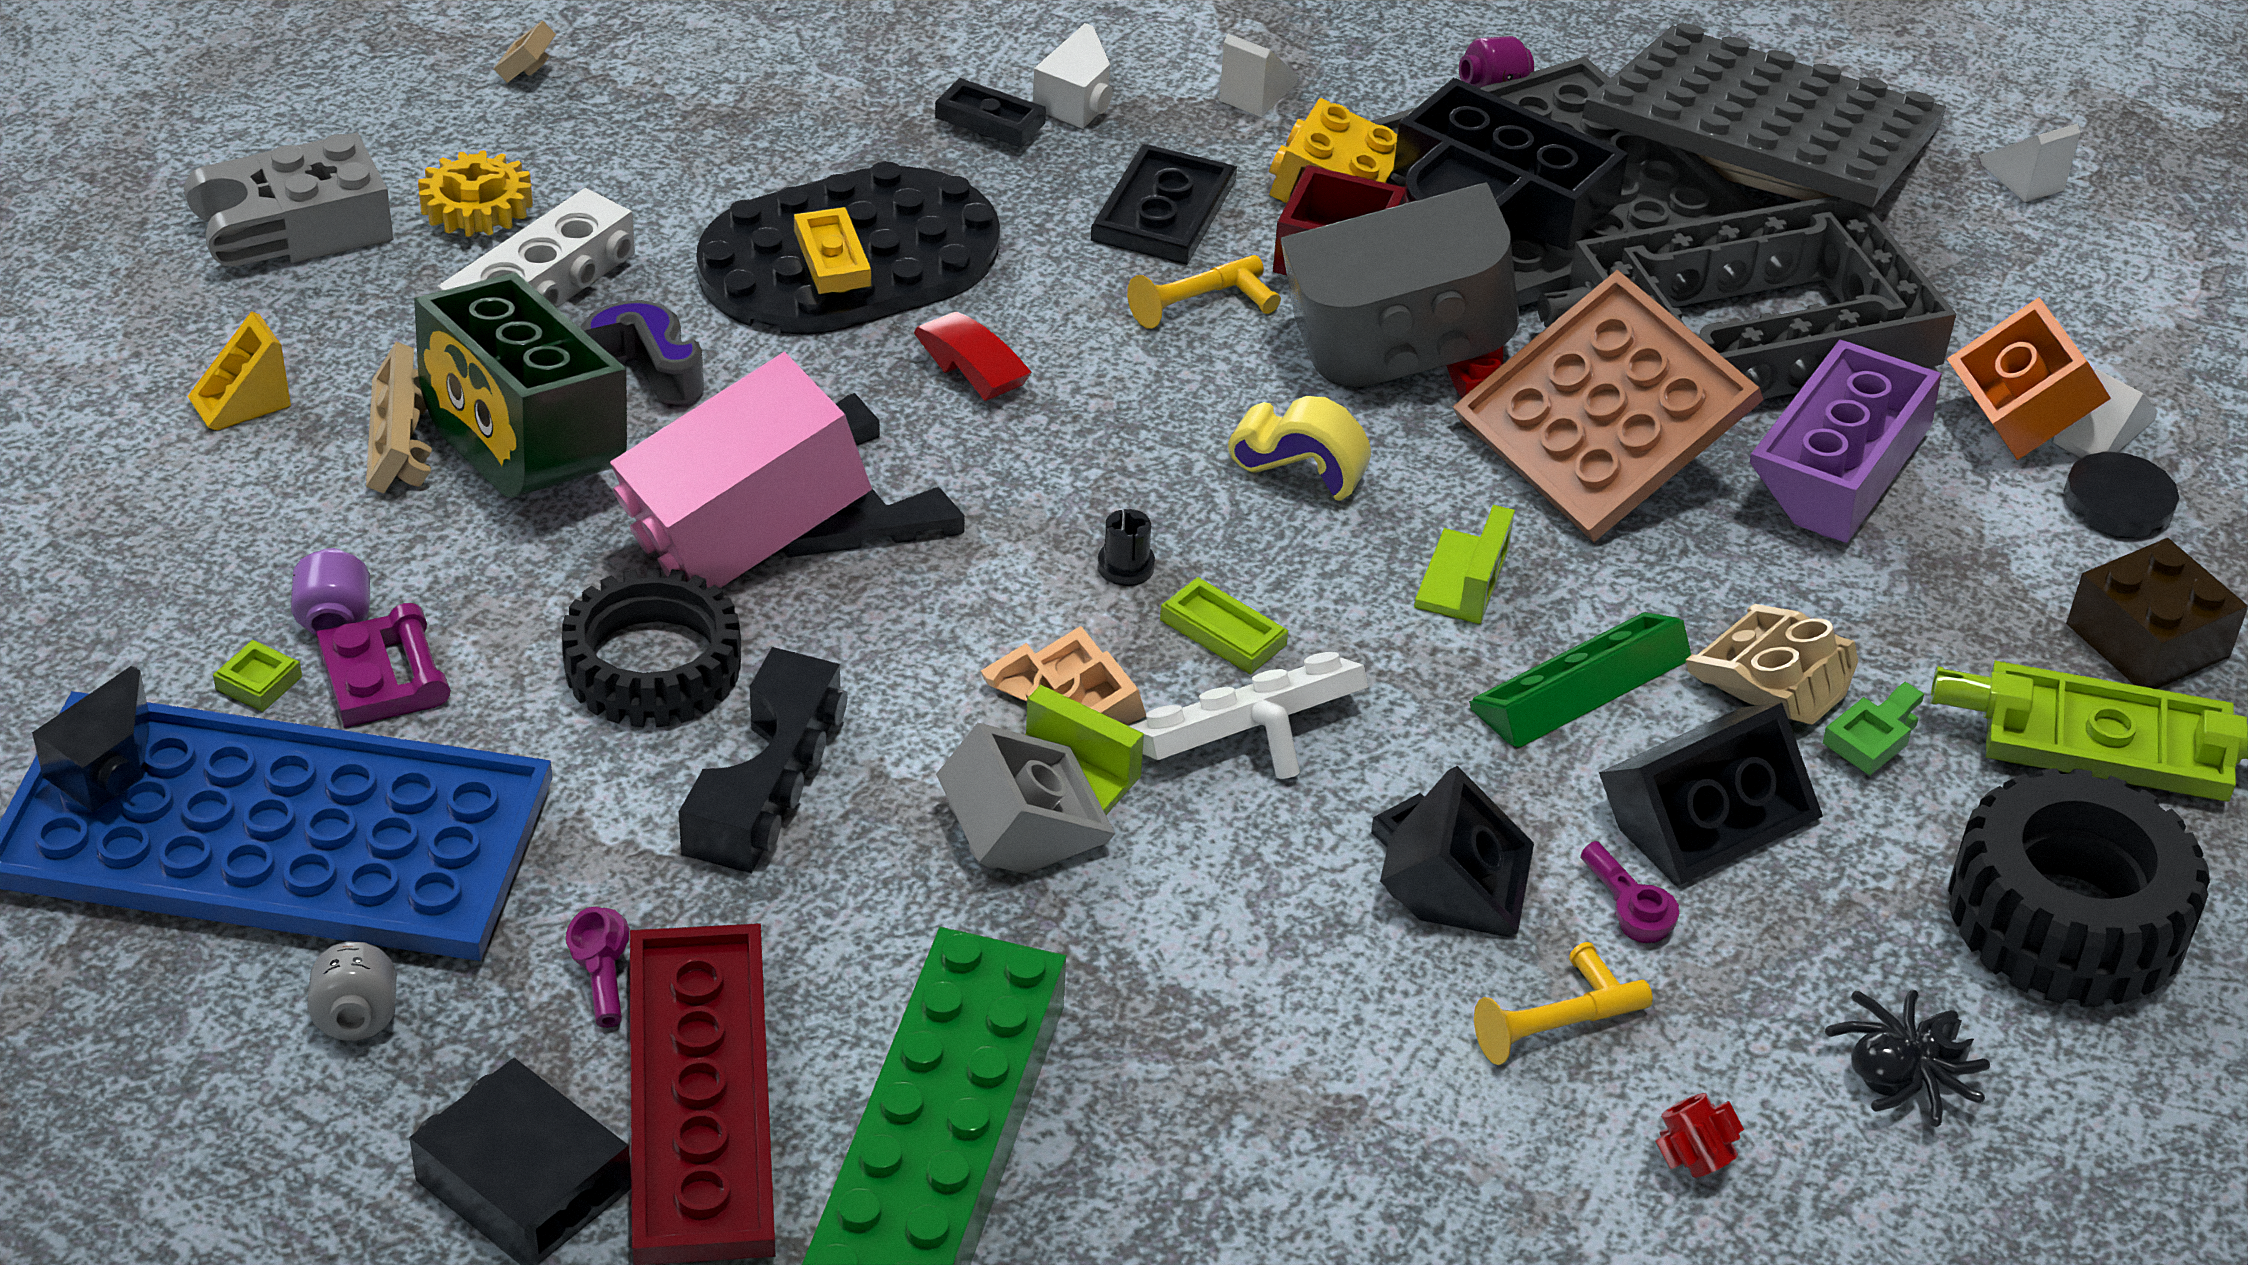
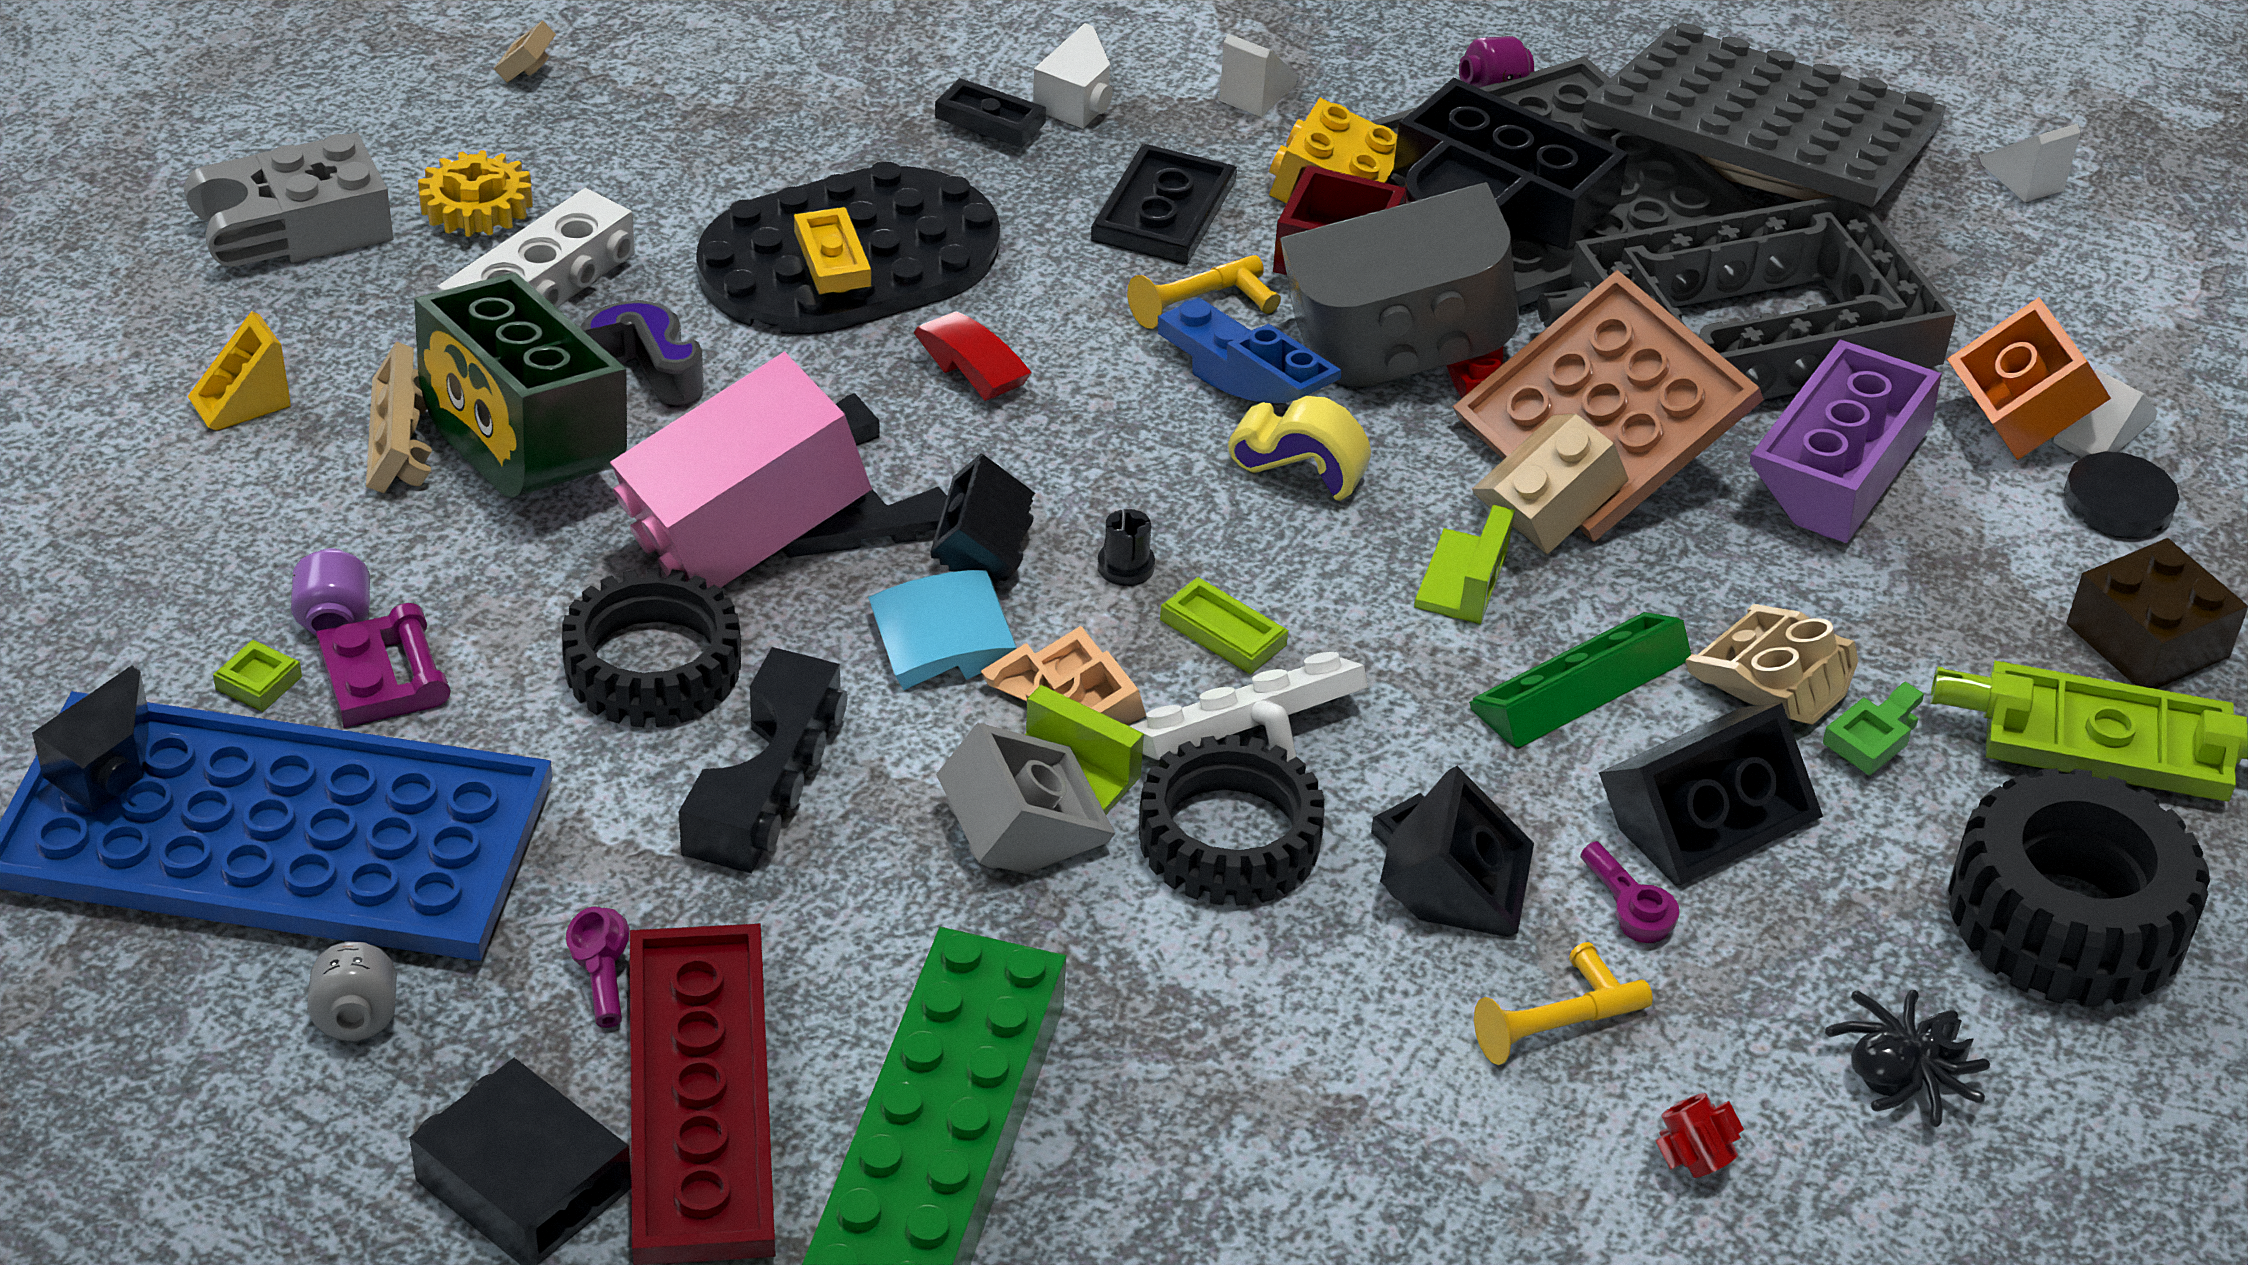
(942, 625): none -> medium azure slope
(983, 521): none -> black brick
(1224, 869): none -> black tyre
(1244, 362): none -> blue slope
(1555, 479): none -> tan slope

